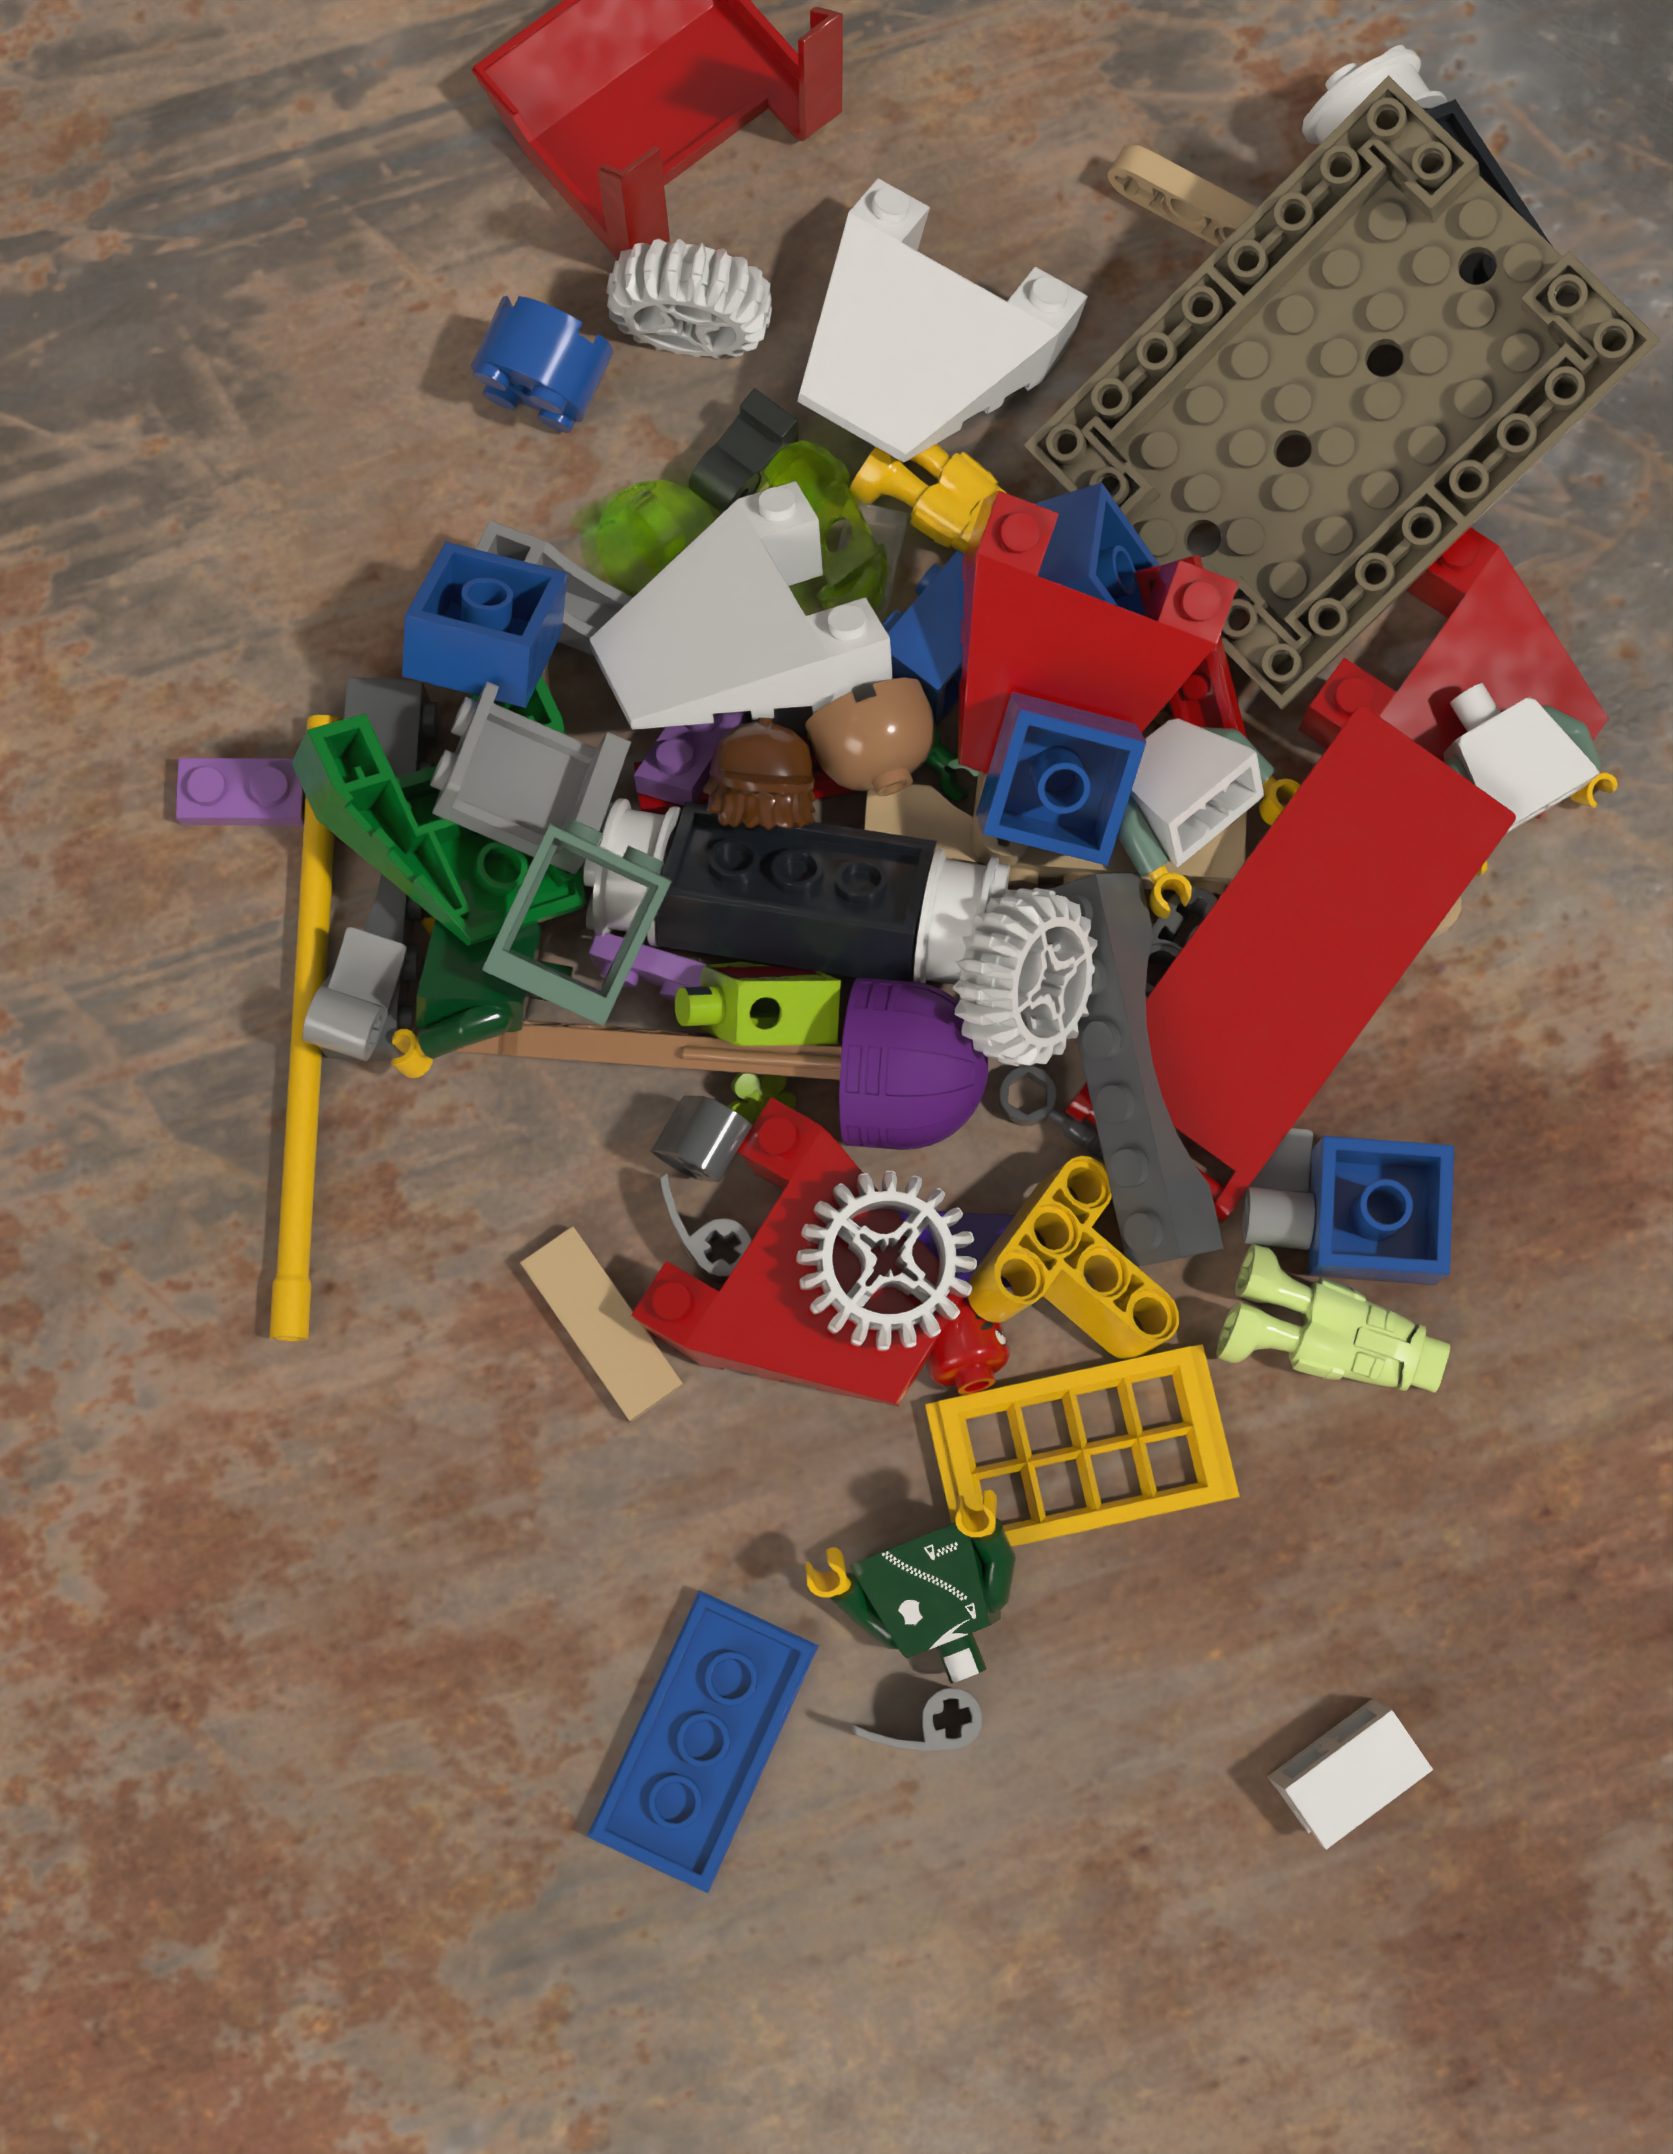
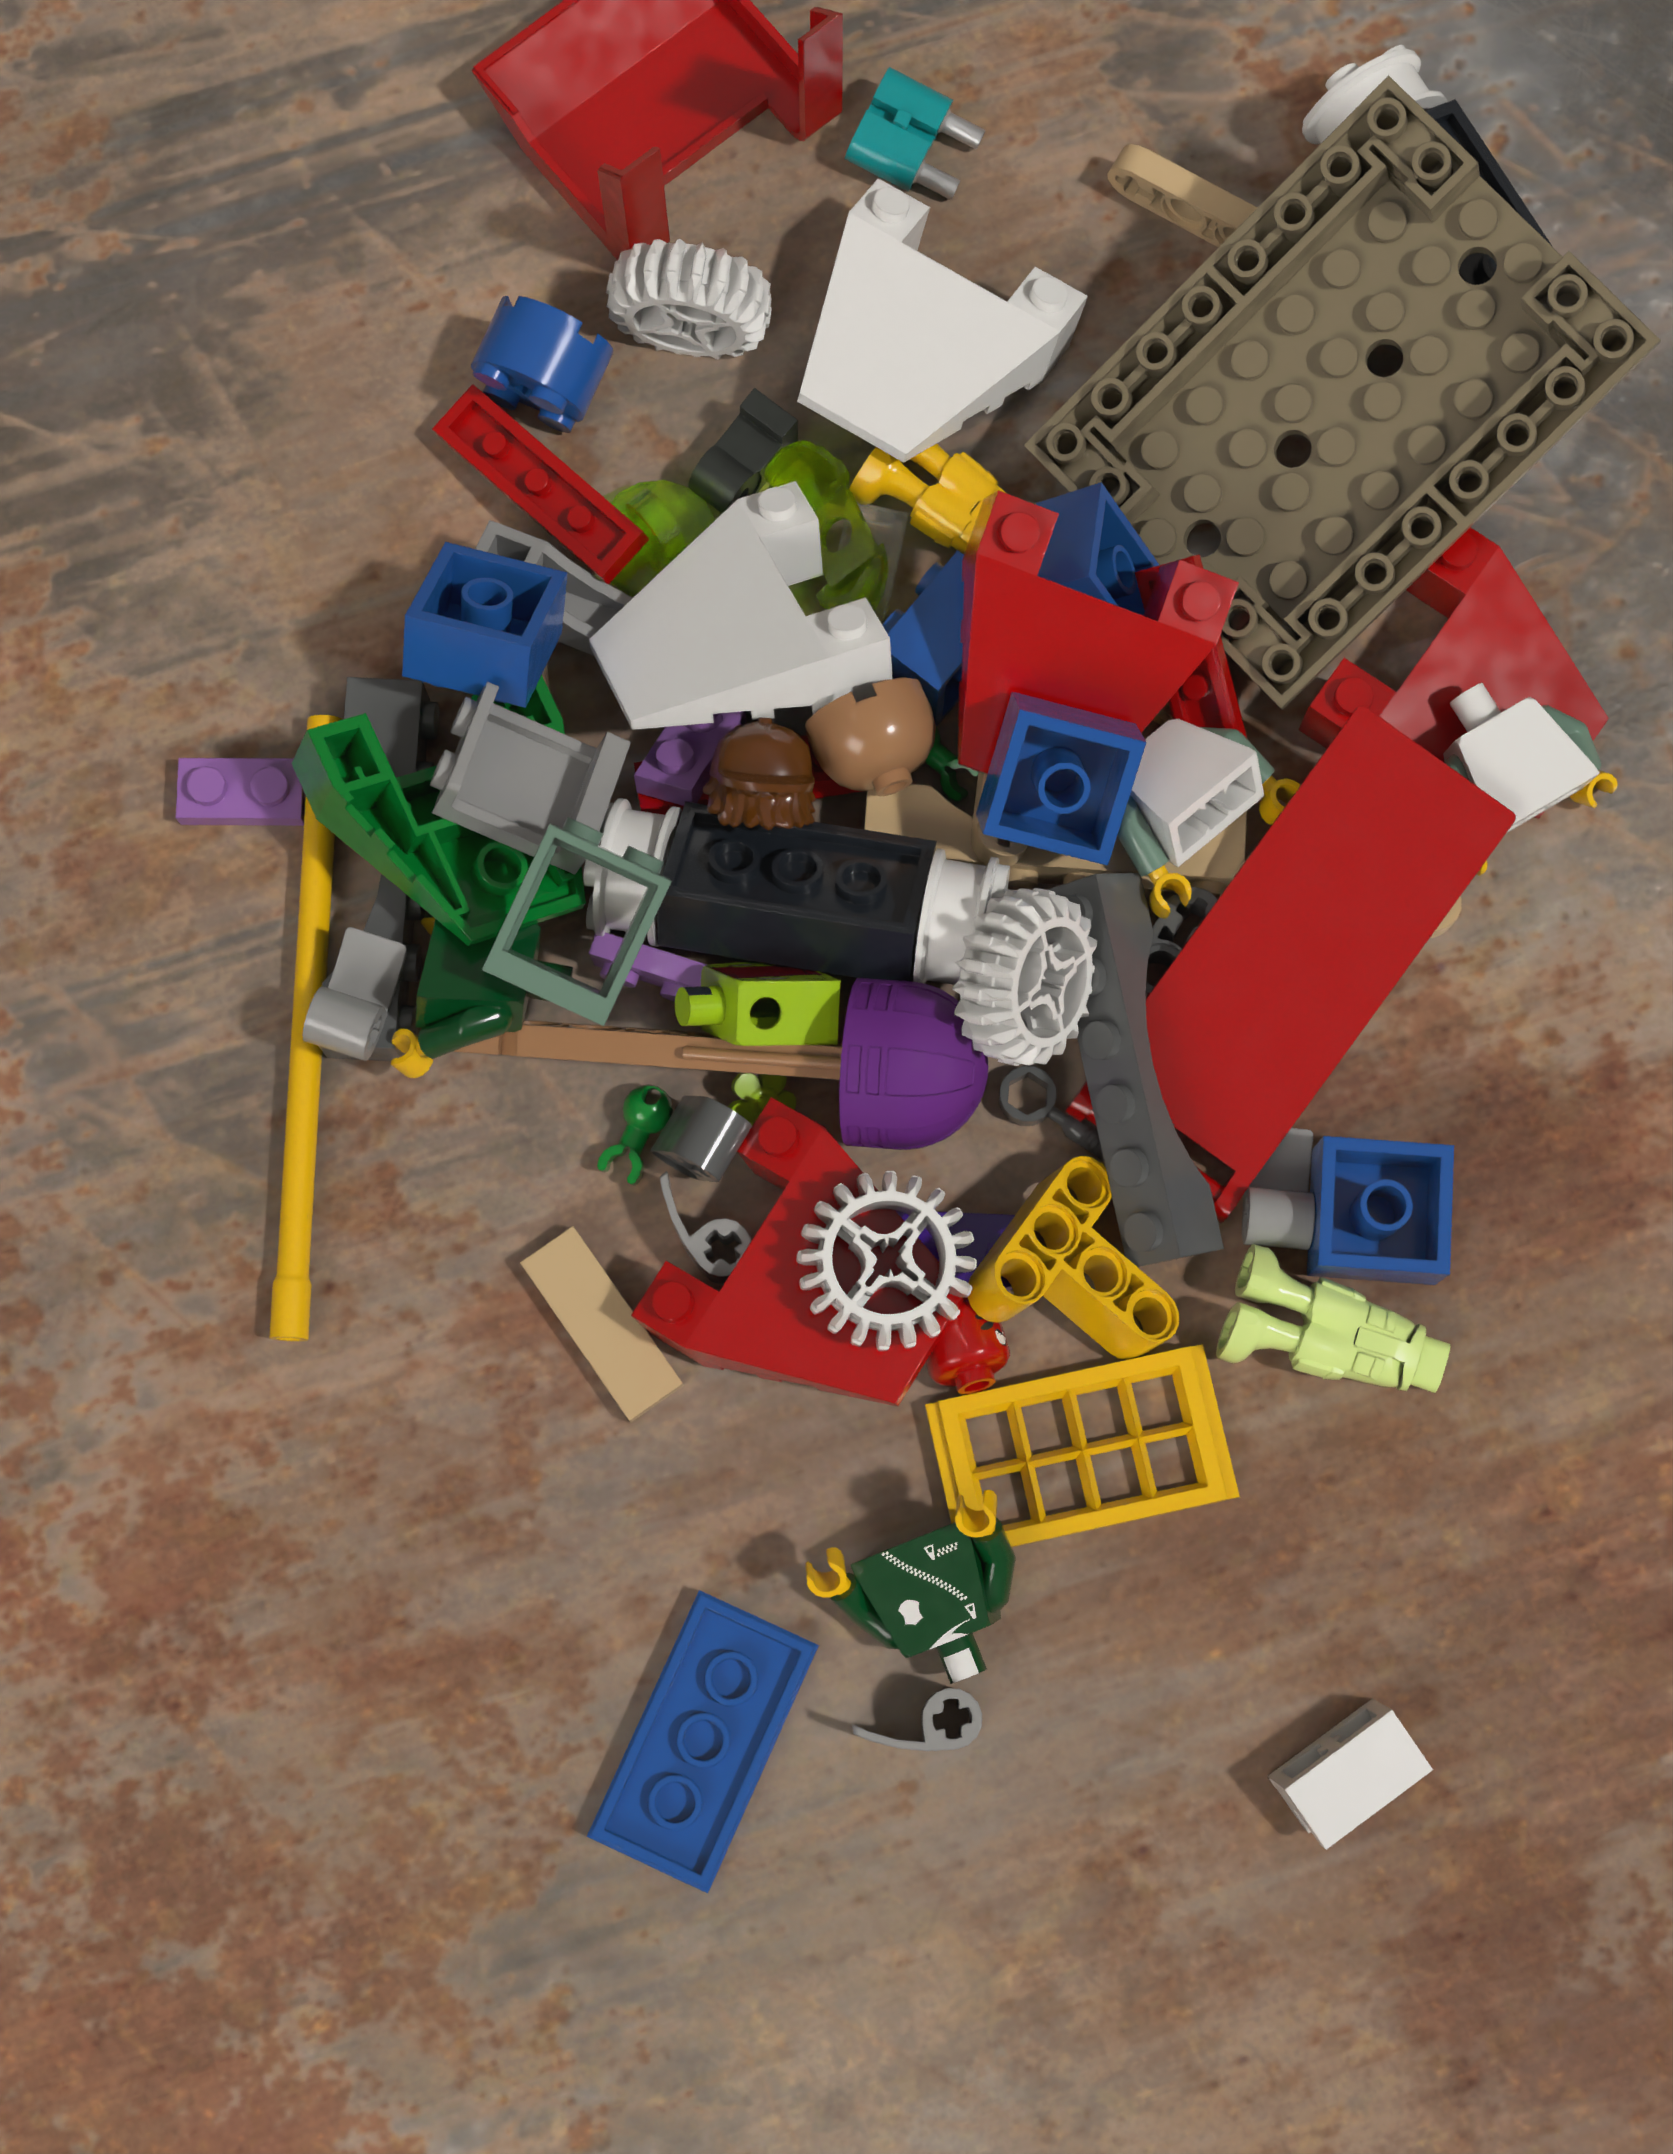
(540, 484): none -> red plate
(641, 1122): none -> green arm
(901, 131): none -> teal piece

